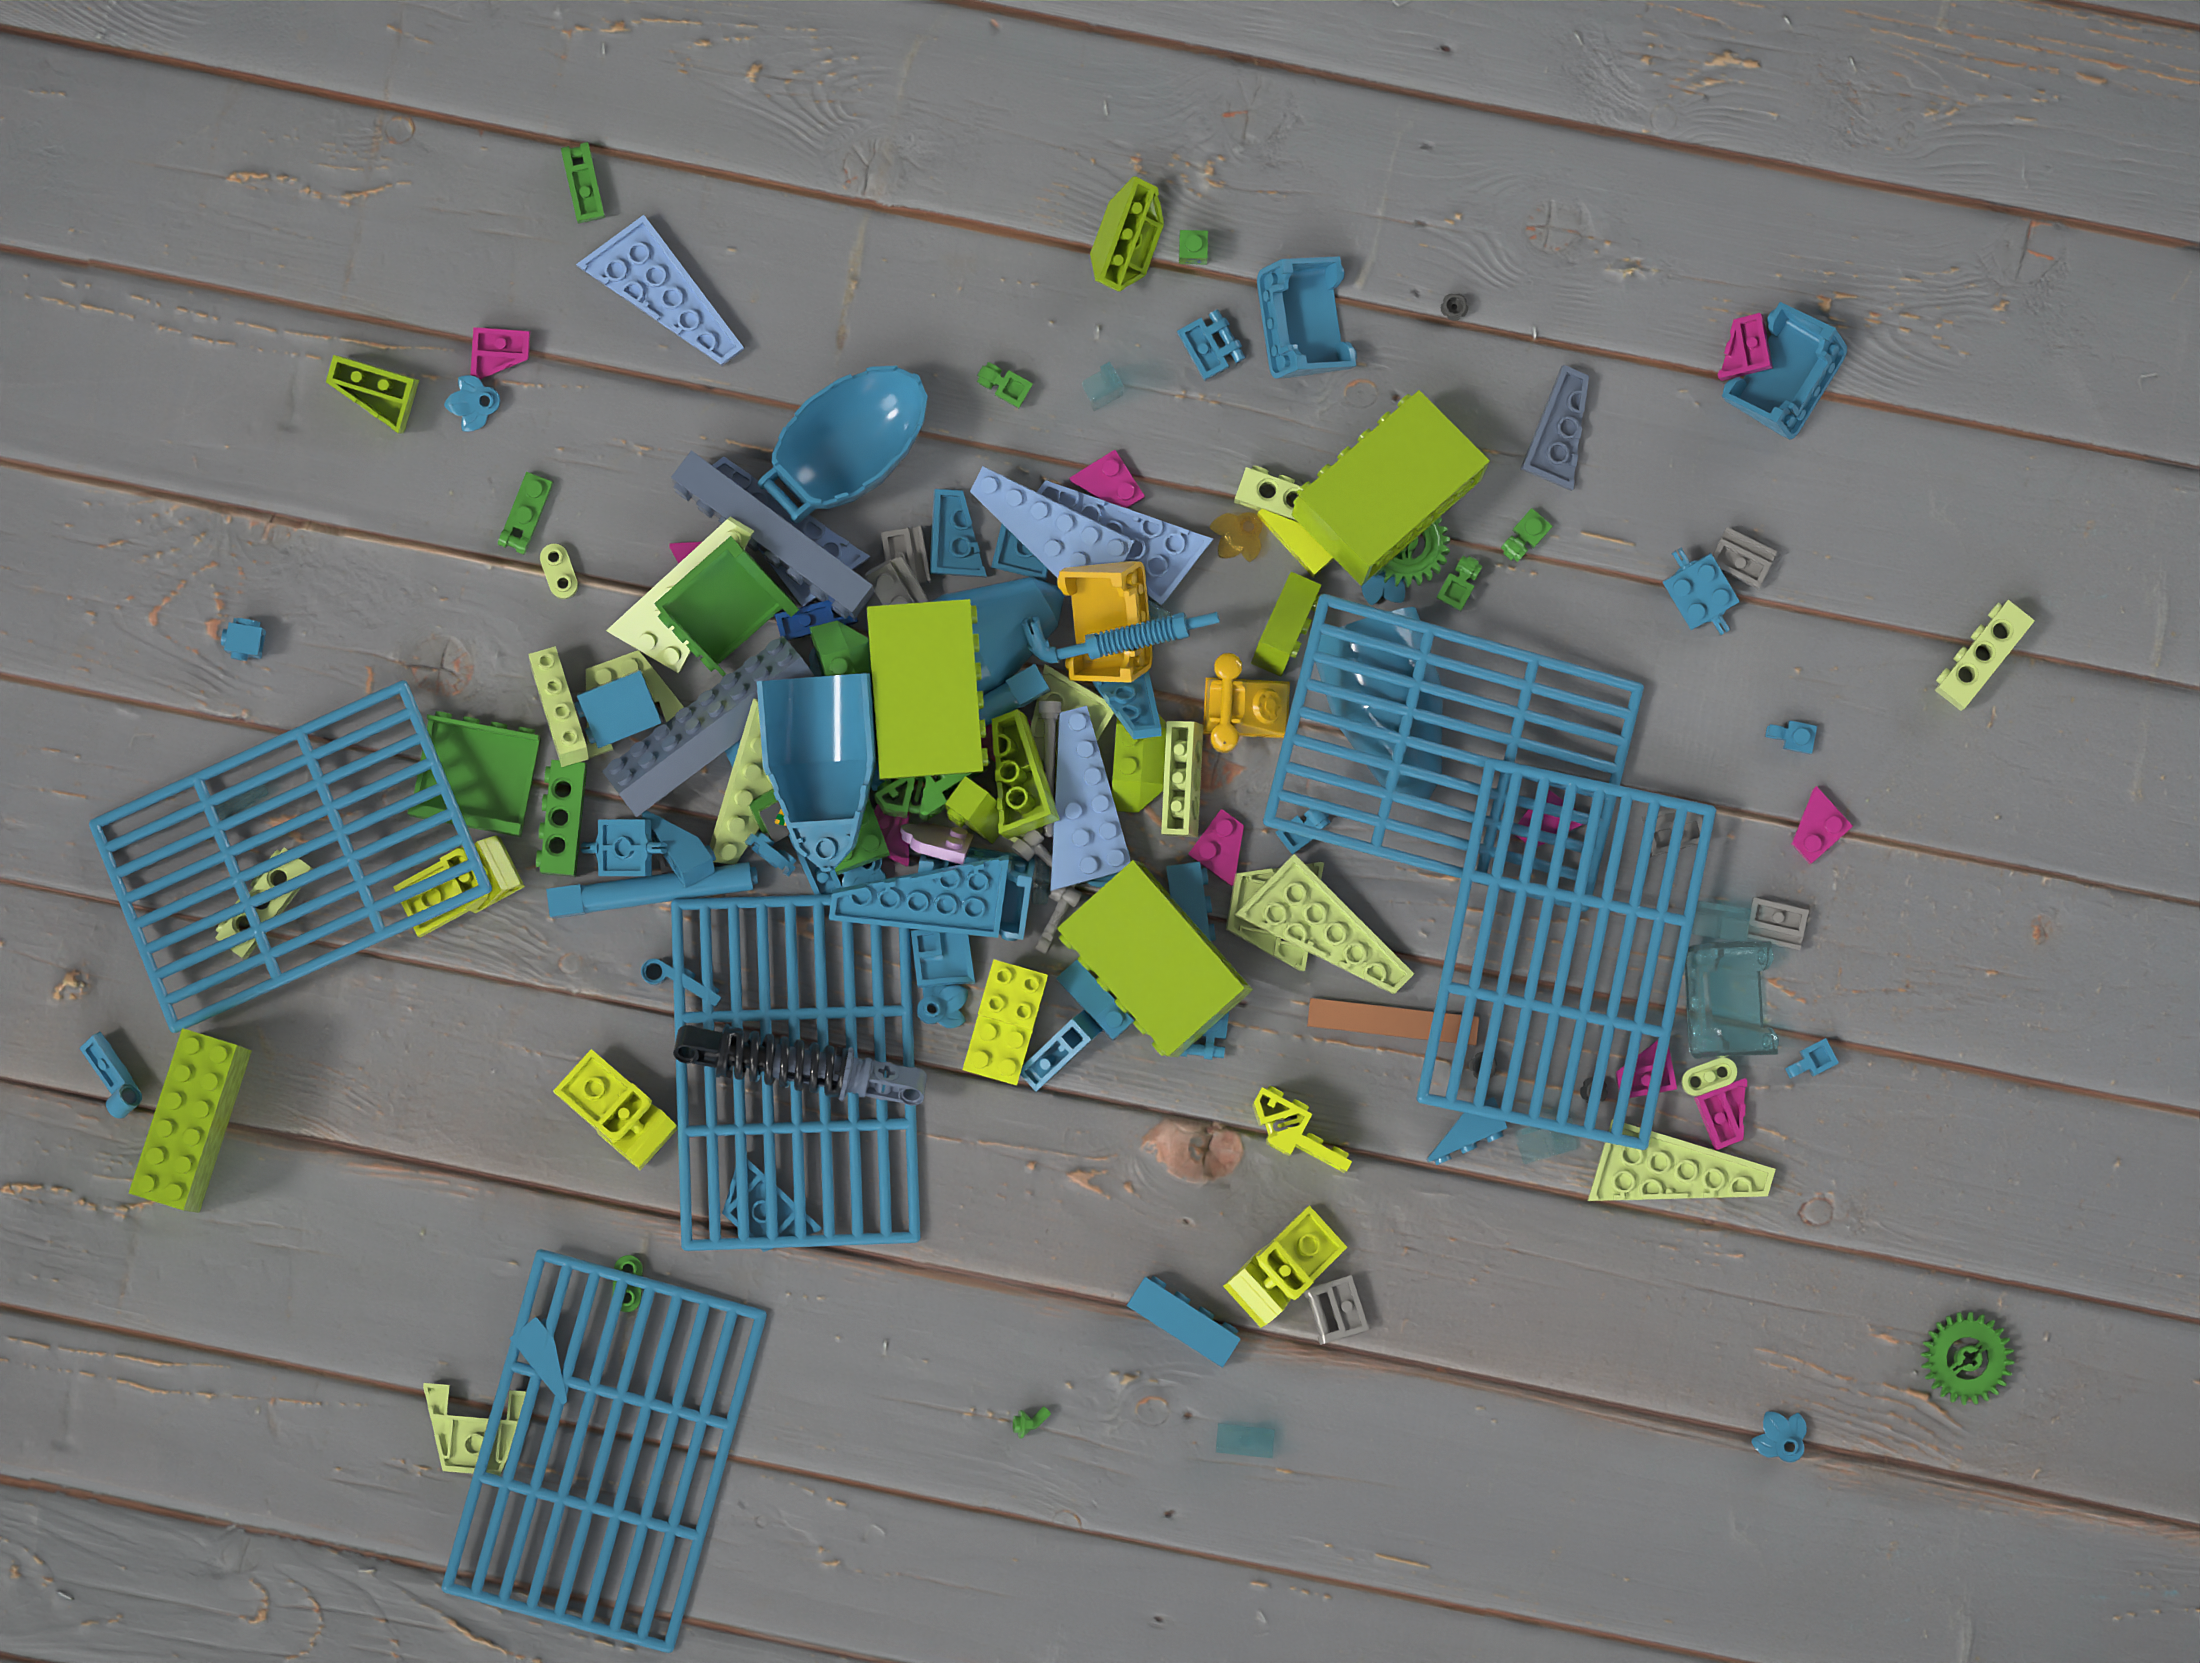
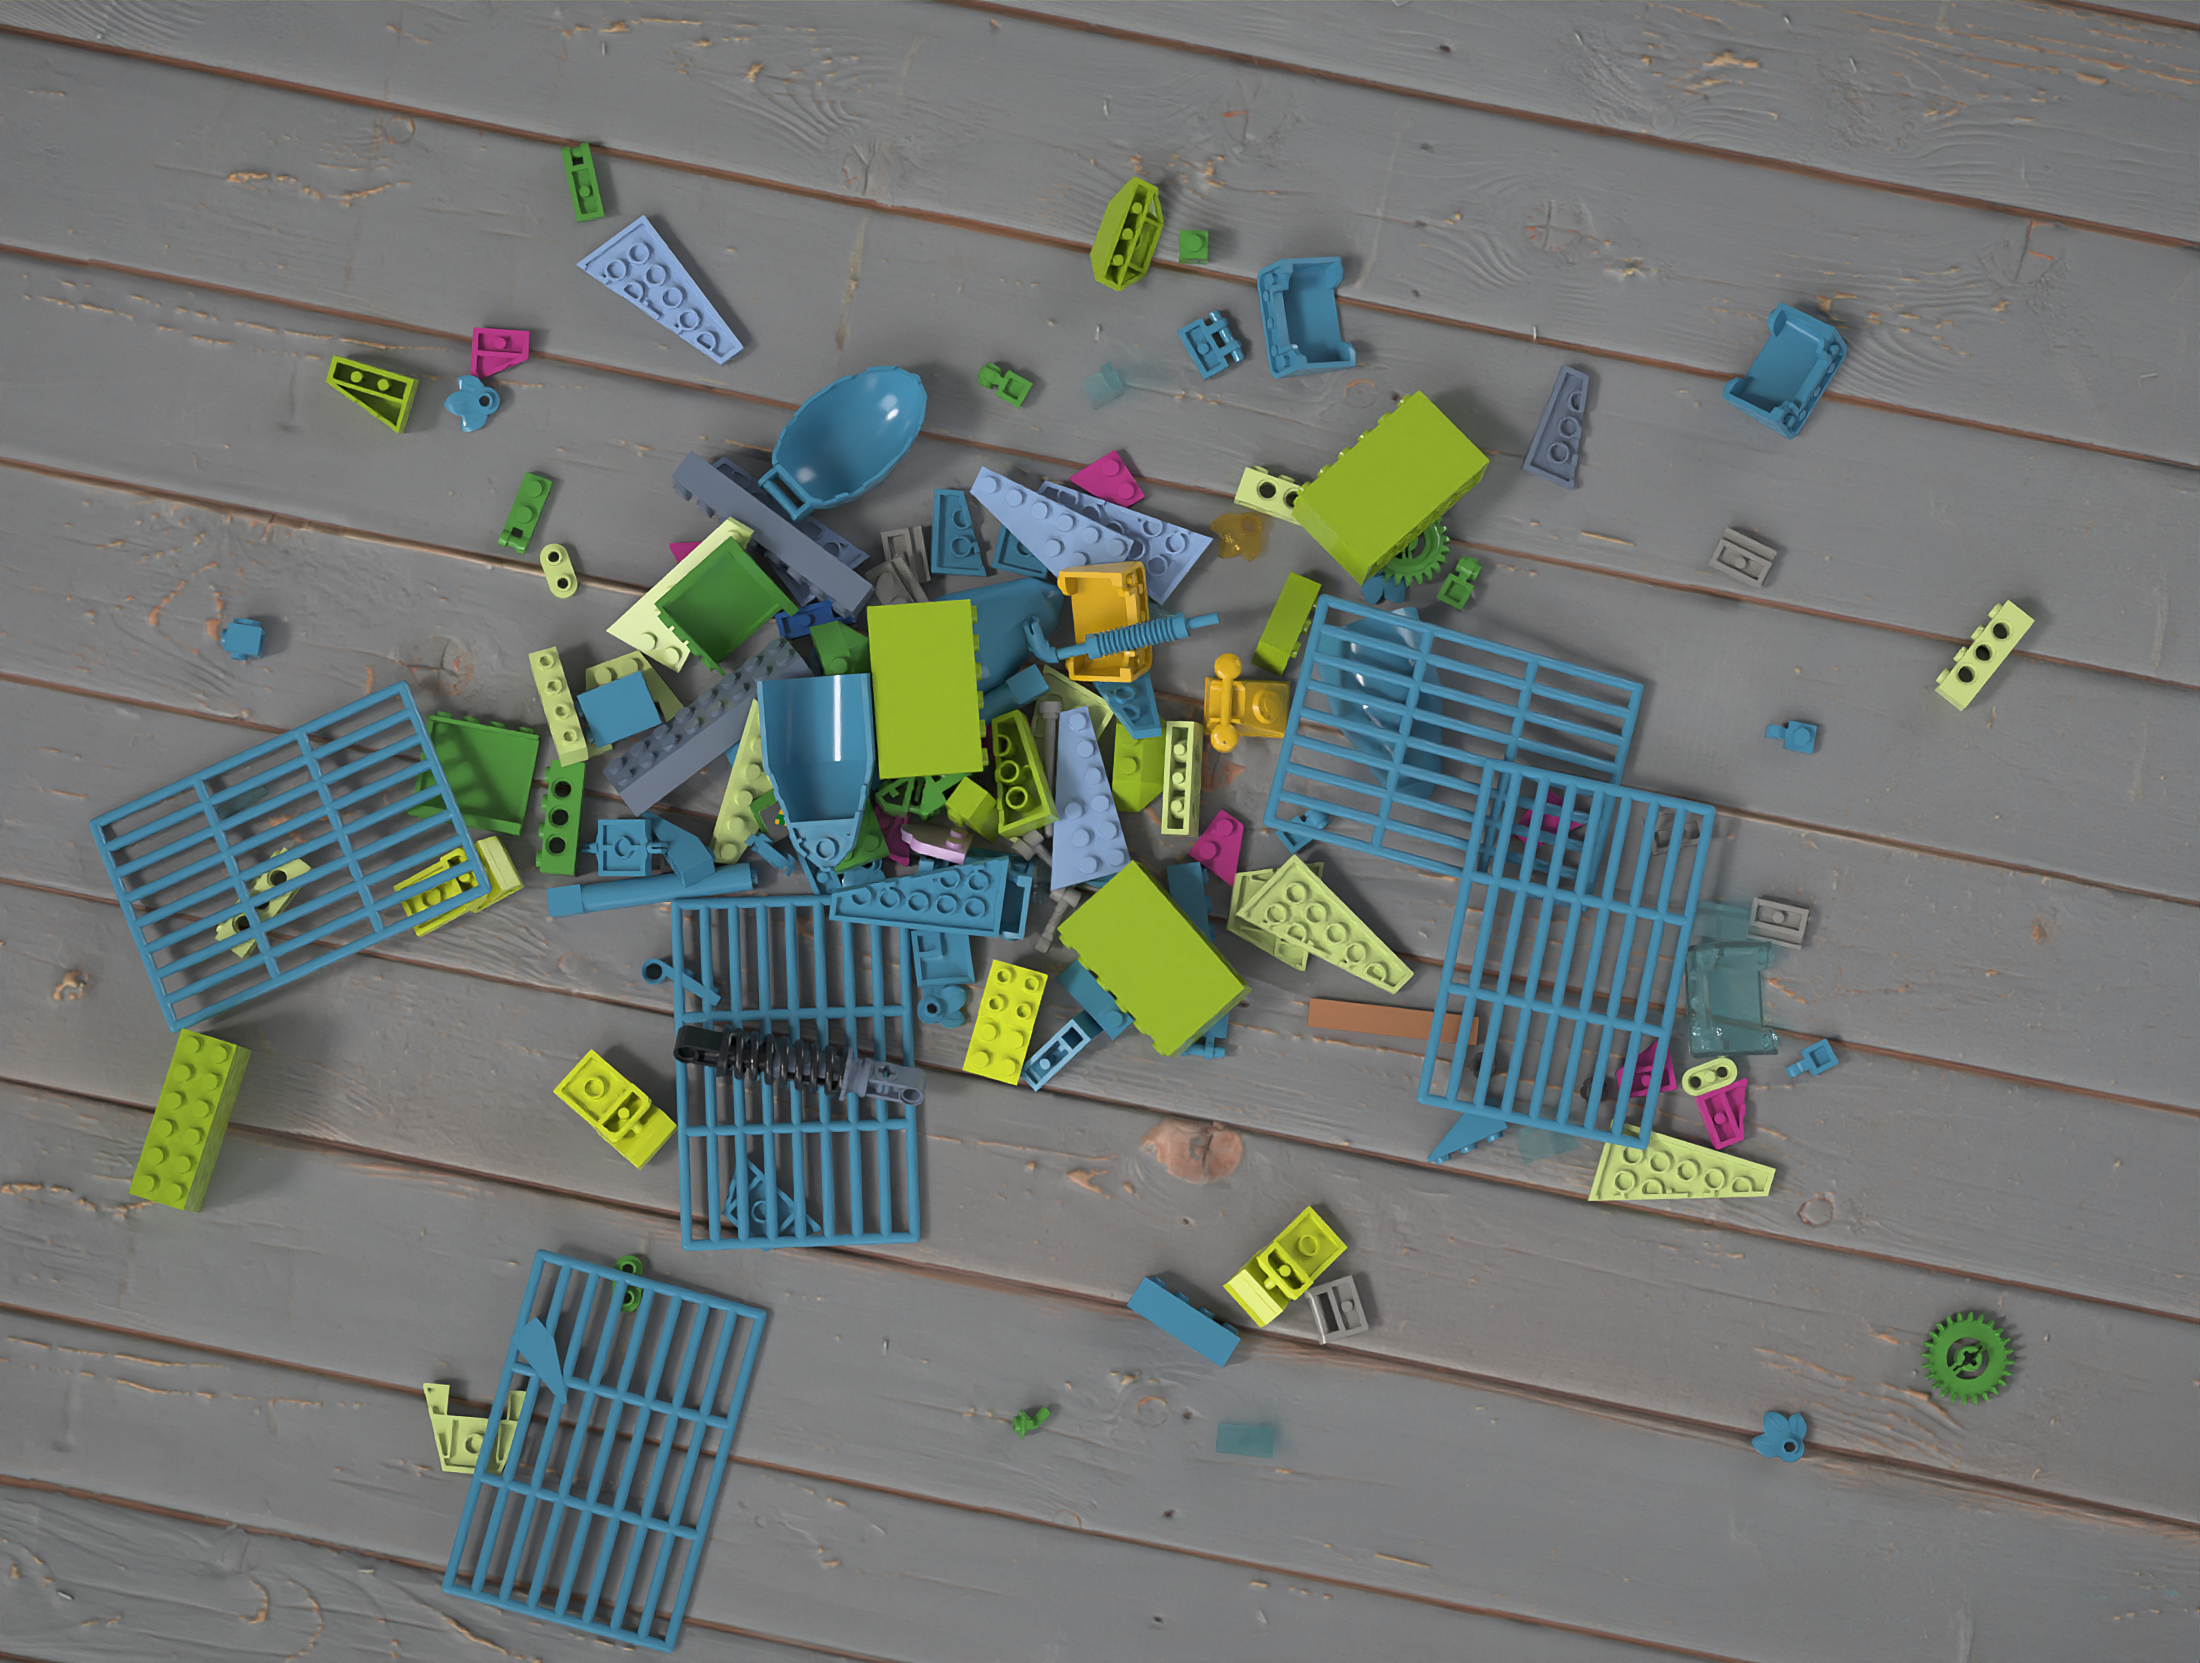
(114, 1074): dark azure plate -> none
(1271, 1107): neon yellow piece -> none
(1297, 542): neon yellow slope -> none
(1454, 299): dark grey plate -> none
(1530, 530): bright green plate -> none
(1700, 591): dark azure plate -> none
(1747, 348): dark pink wing -> none
(1819, 827): dark pink wing -> none

